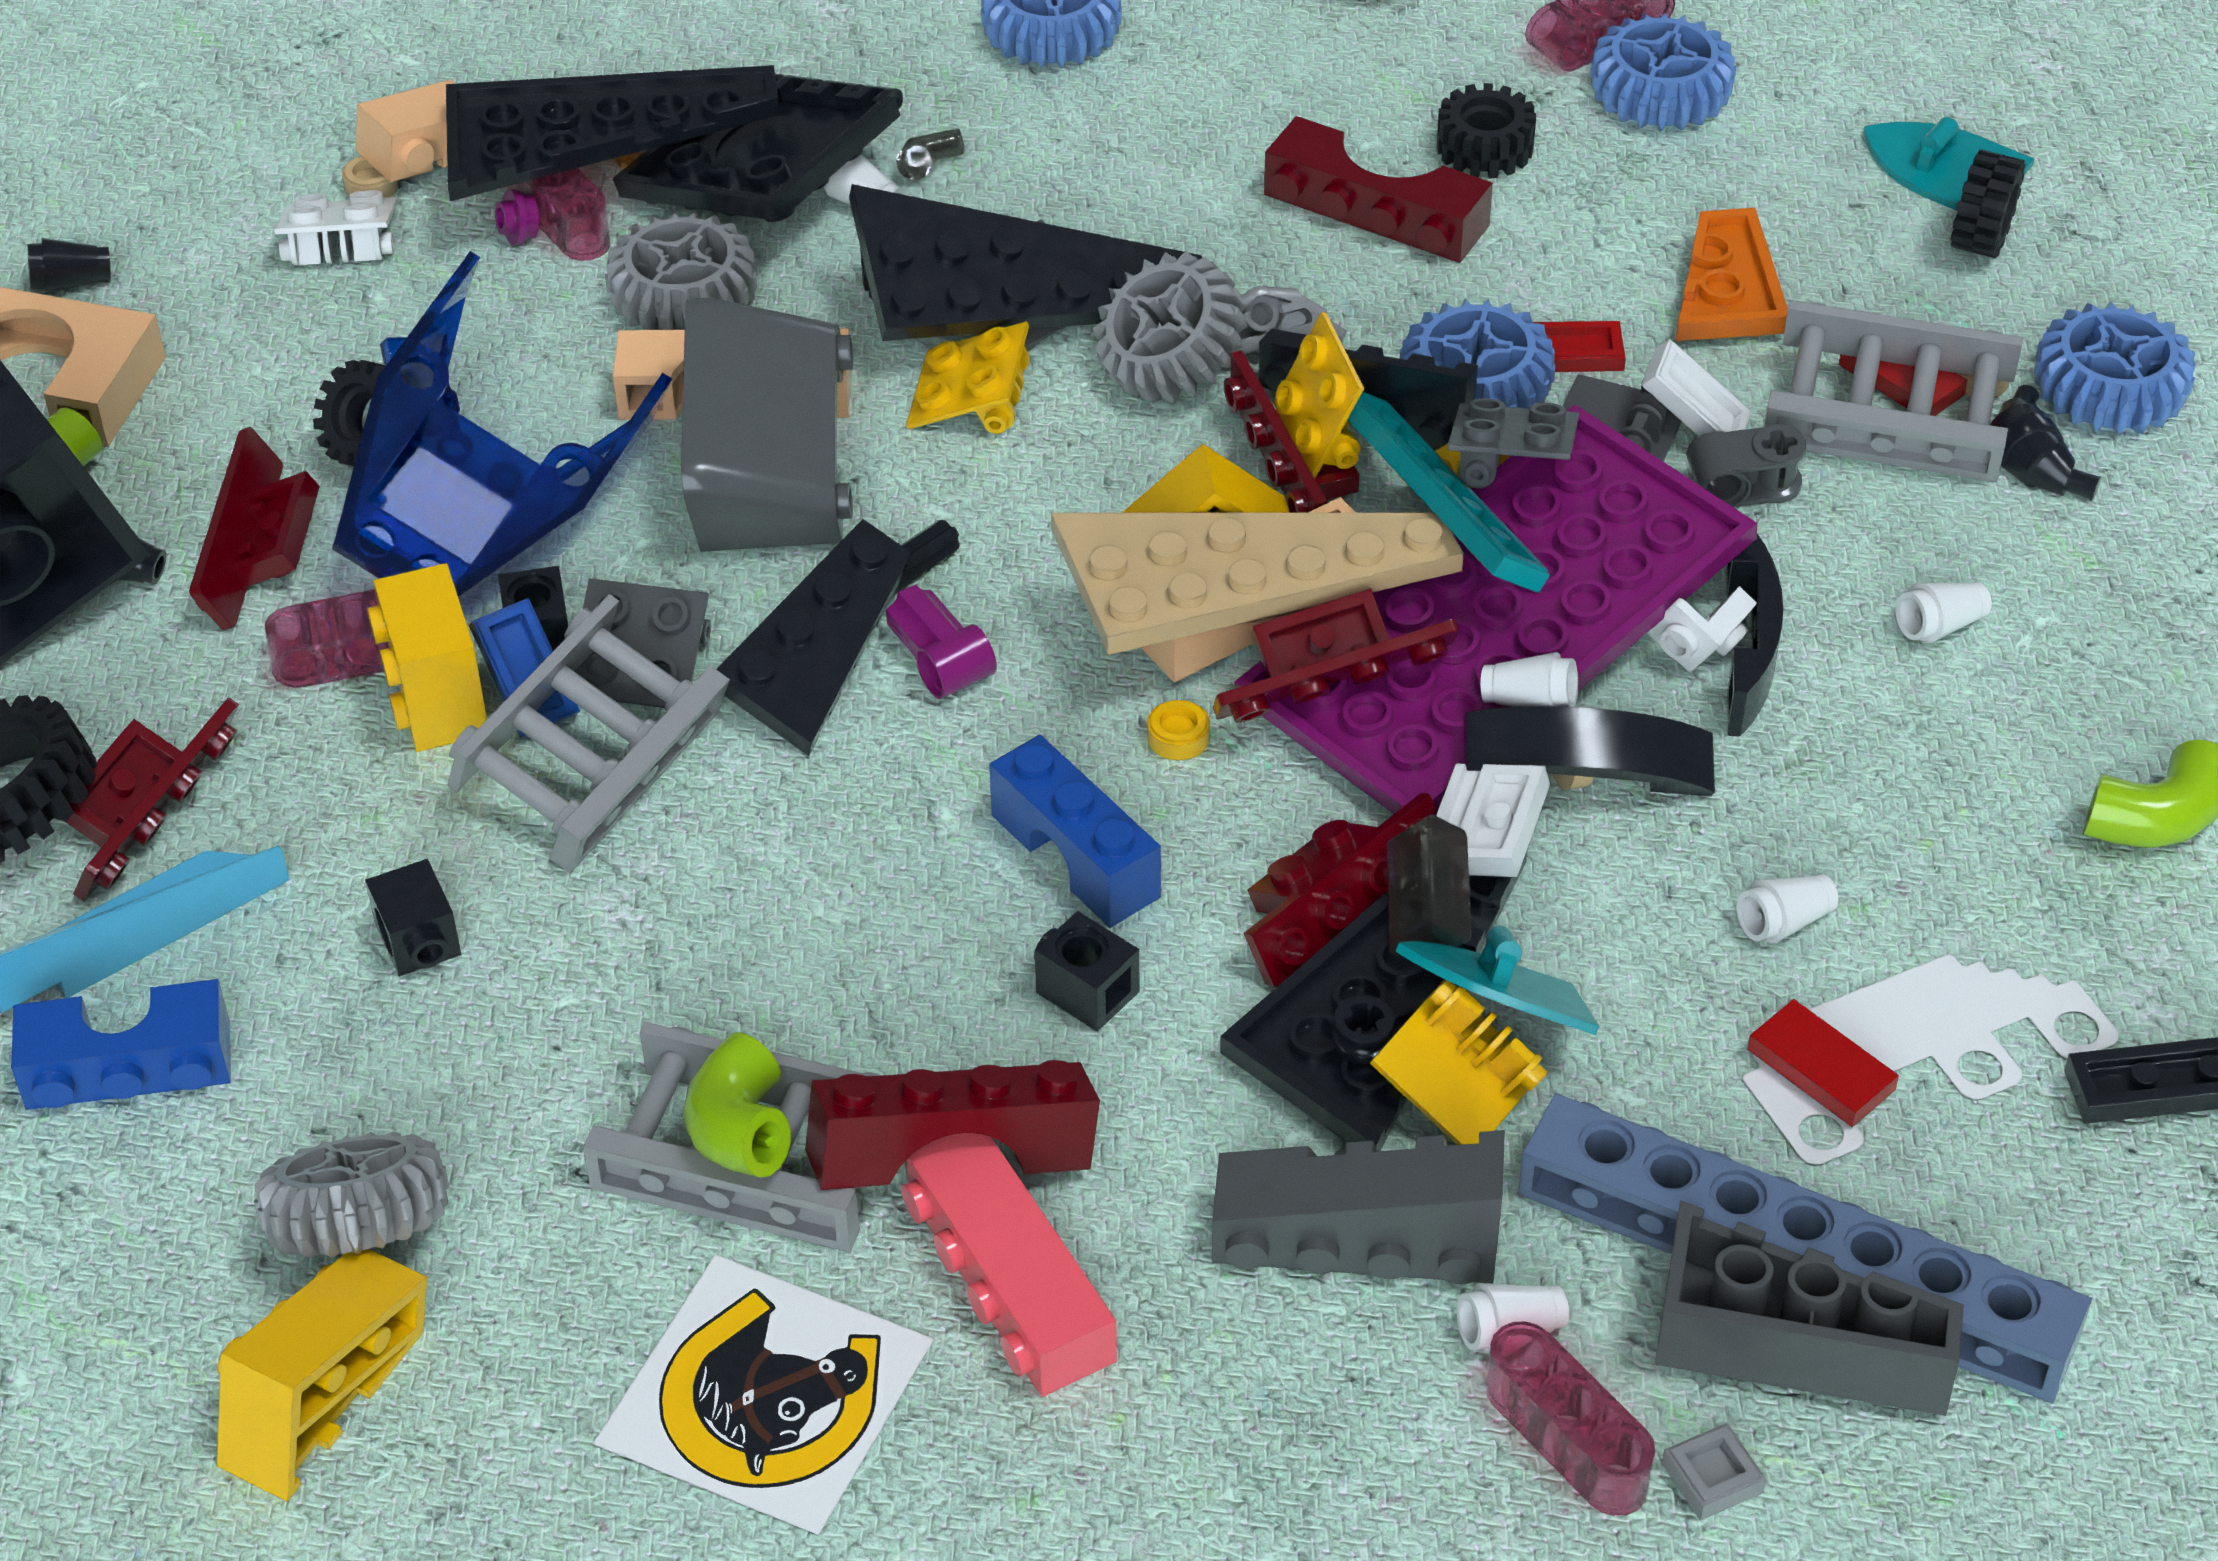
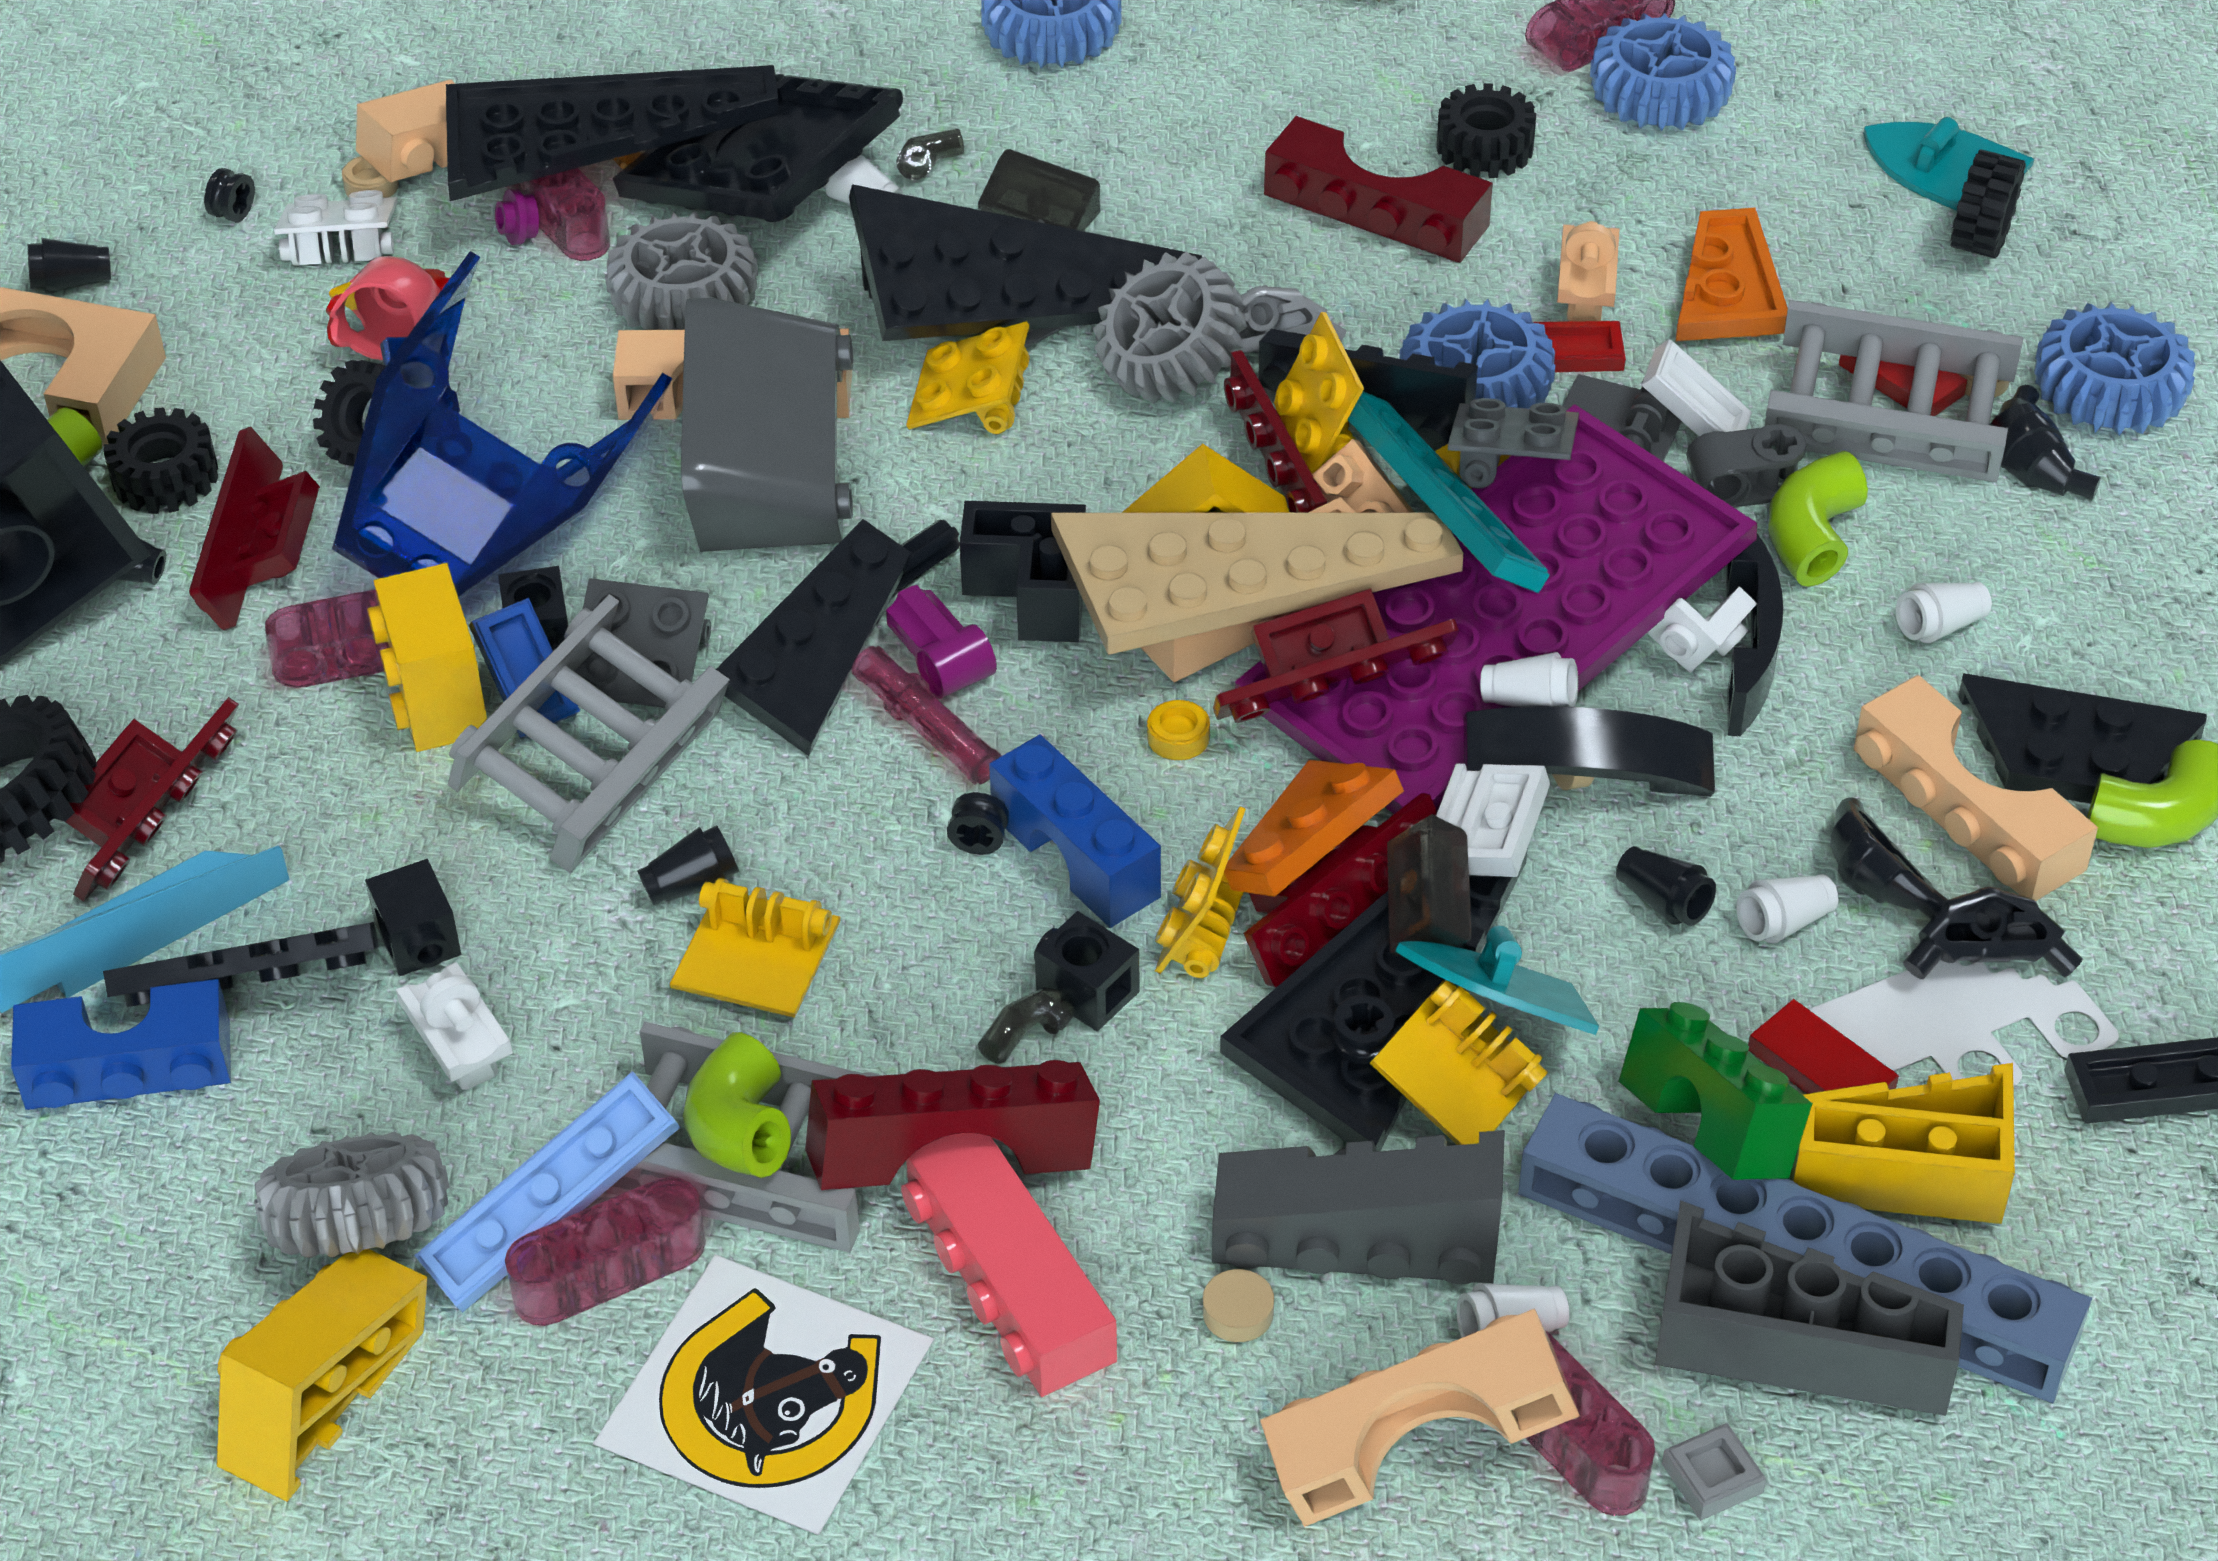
(165, 482): none -> black tyre
(229, 195): none -> black bush
(272, 958): none -> black wing
(387, 299): none -> coral piece
(456, 1026): none -> white hips
(548, 1188): none -> light blue tile
(605, 1251): none -> clear pink beam
(688, 866): none -> black cone
(755, 948): none -> yellow hinge
(908, 699): none -> clear pink pin
(978, 823): none -> black bush
(1013, 553): none -> black brick
(1021, 1015): none -> clear smoke arm
(1040, 190): none -> clear smoke slope
(1207, 906): none -> yellow hinge
(1238, 1305): none -> tan tile
(1308, 822): none -> orange wing
(1335, 1442): none -> light nougat arch
(1359, 482): none -> light nougat hips
(1588, 270): none -> light nougat hips
(1669, 885): none -> black cone
(1692, 1066): none -> green arch
(1802, 511): none -> lime cylinder
(1875, 865): none -> black piece
(1914, 1148): none -> yellow wedge
(1991, 928): none -> black piece
(2022, 836): none -> light nougat arch
(2071, 737): none -> black wing

